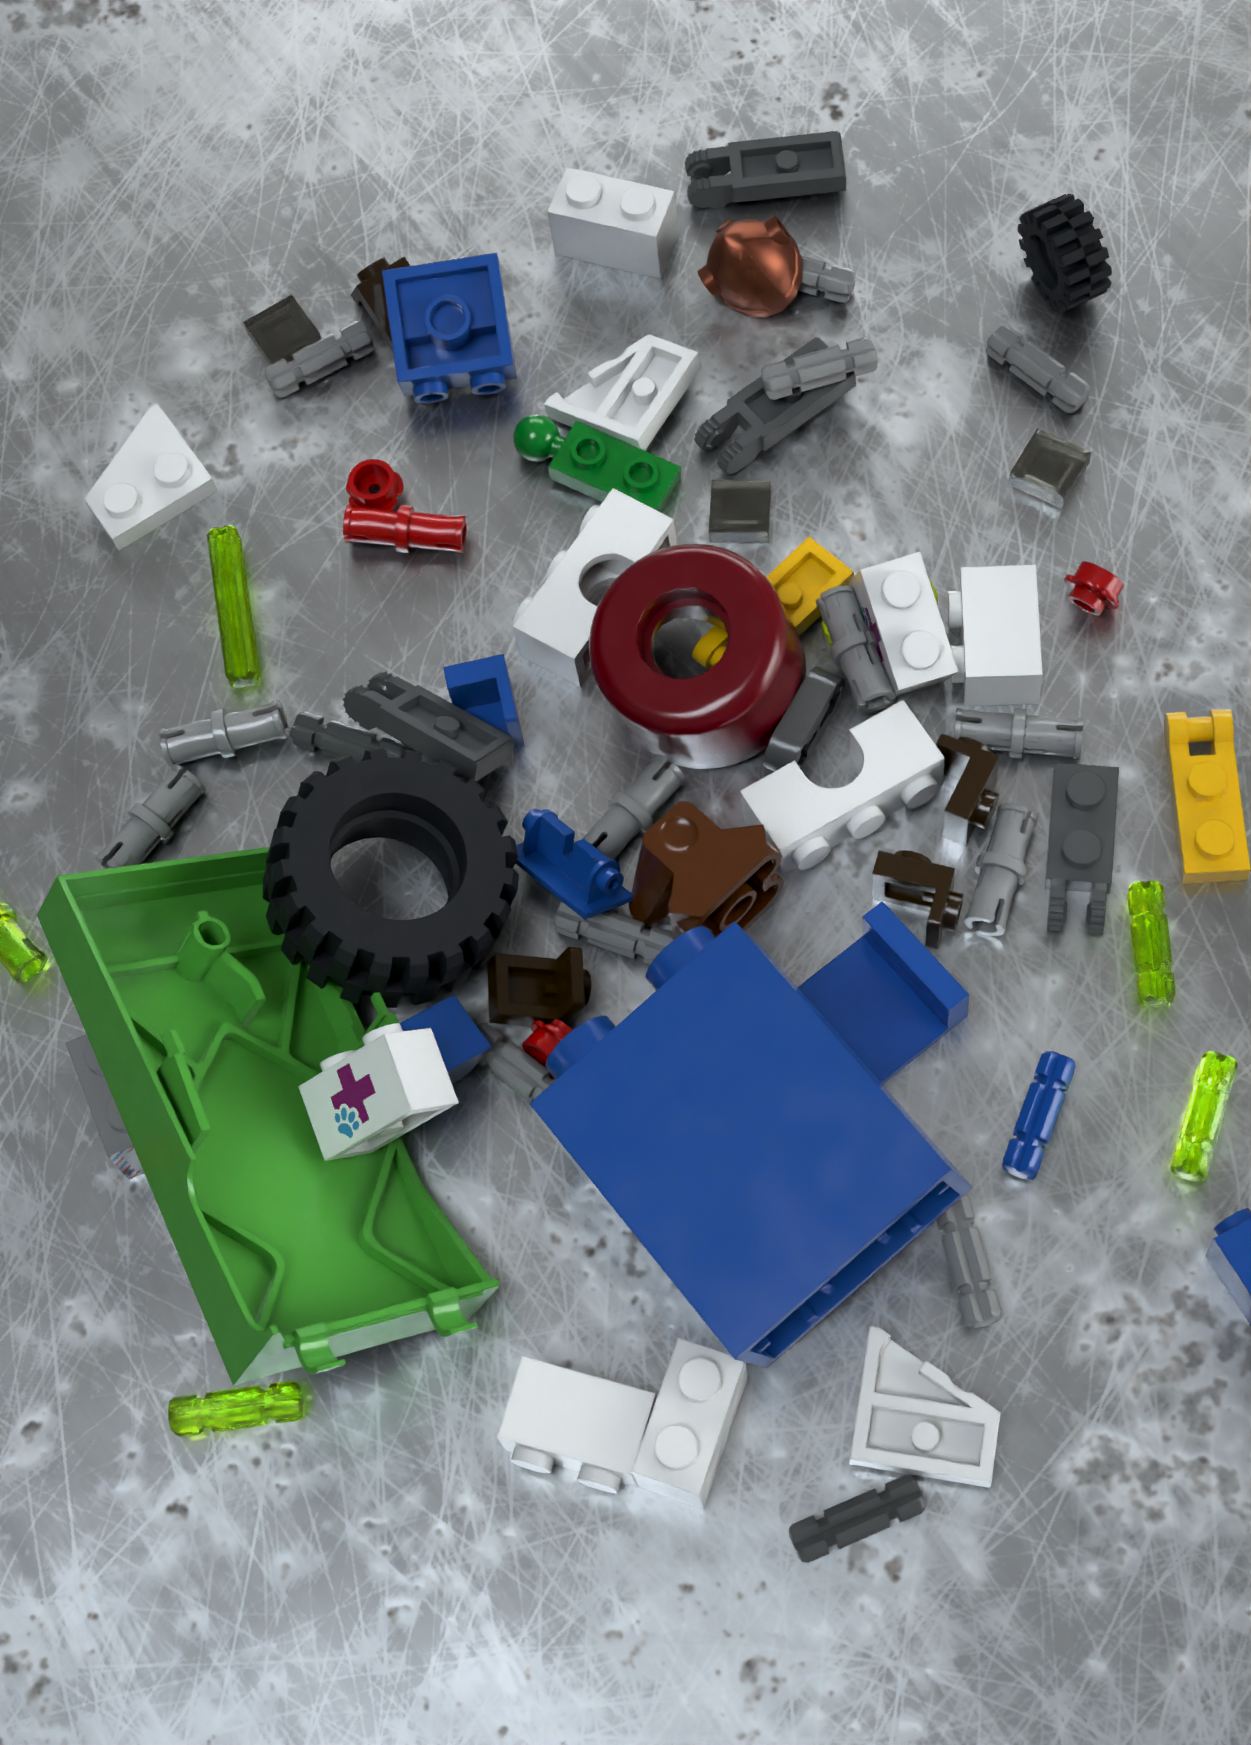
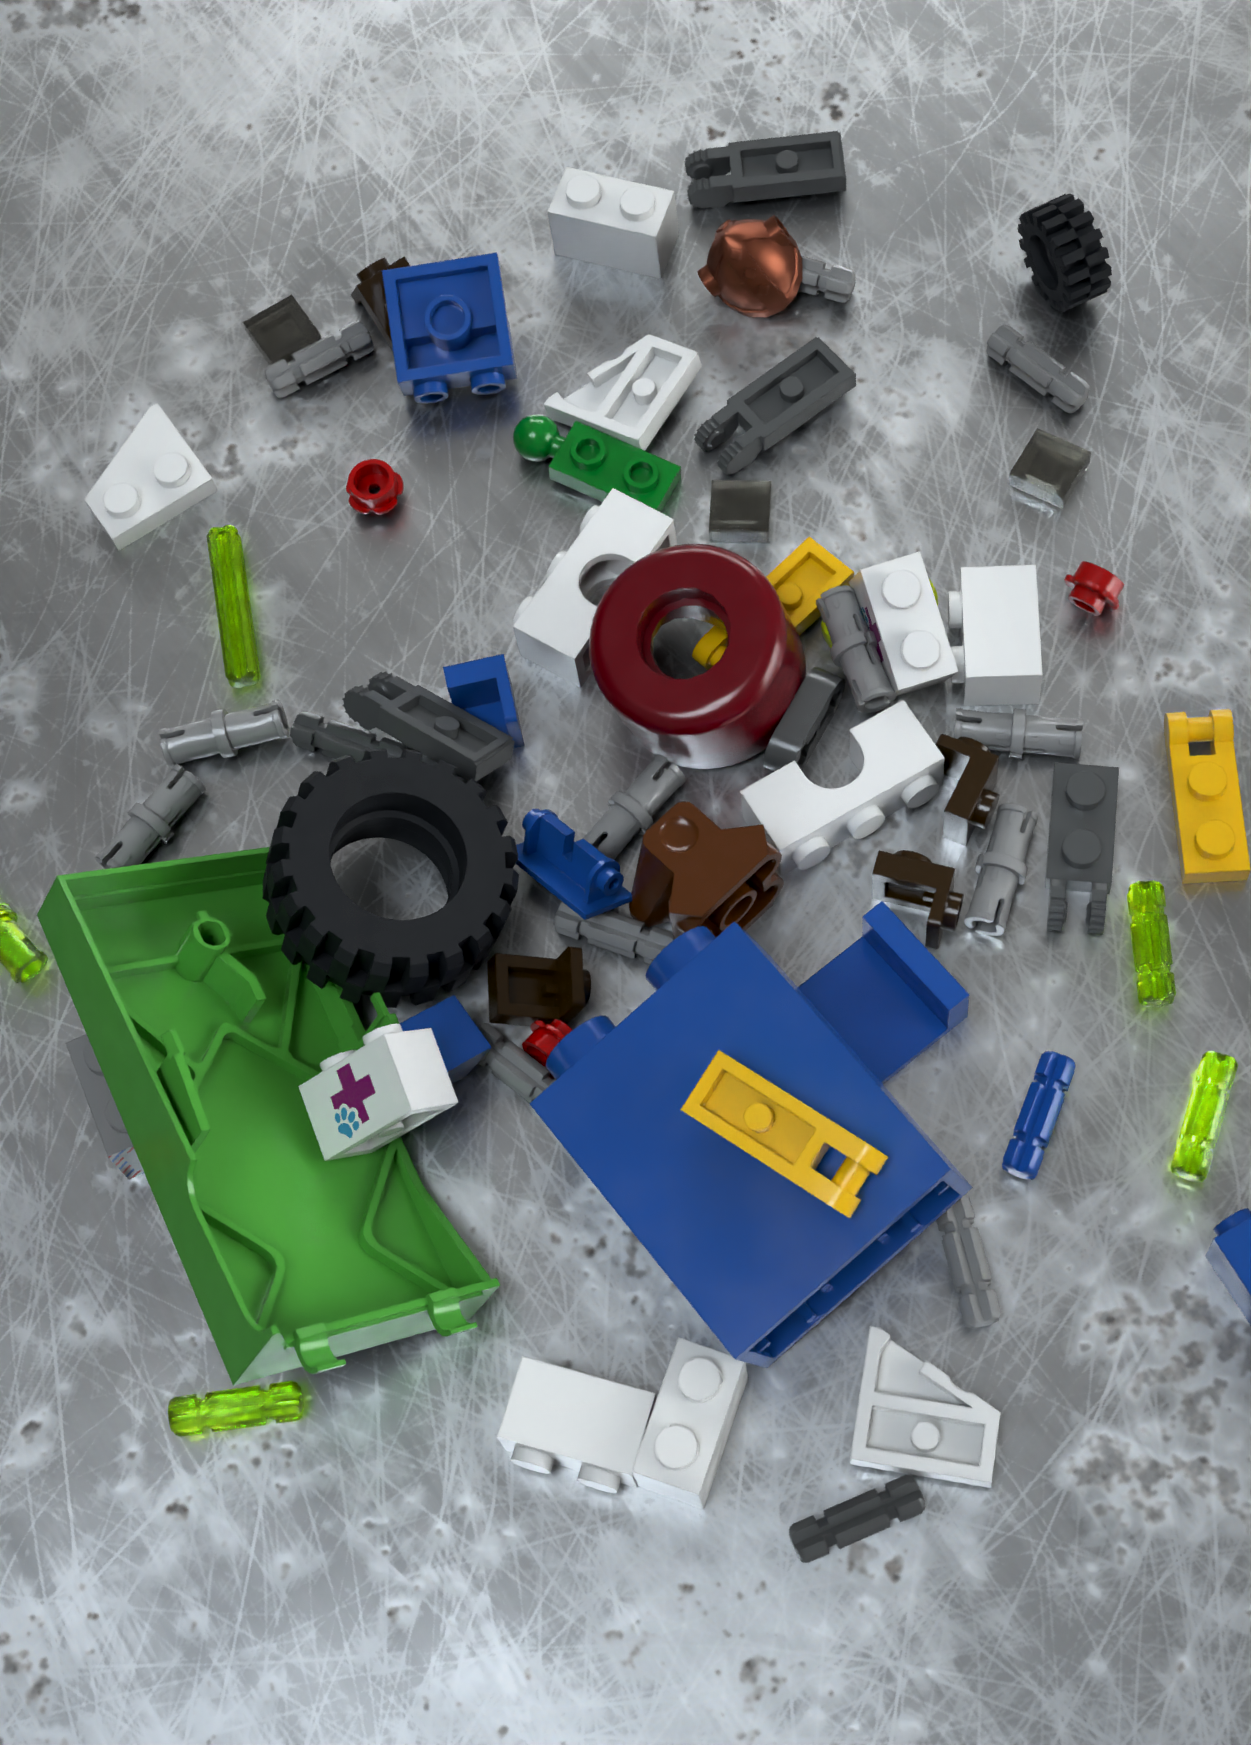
(405, 528): red pin -> none
(781, 1132): none -> yellow plate
(819, 368): light grey axle -> none

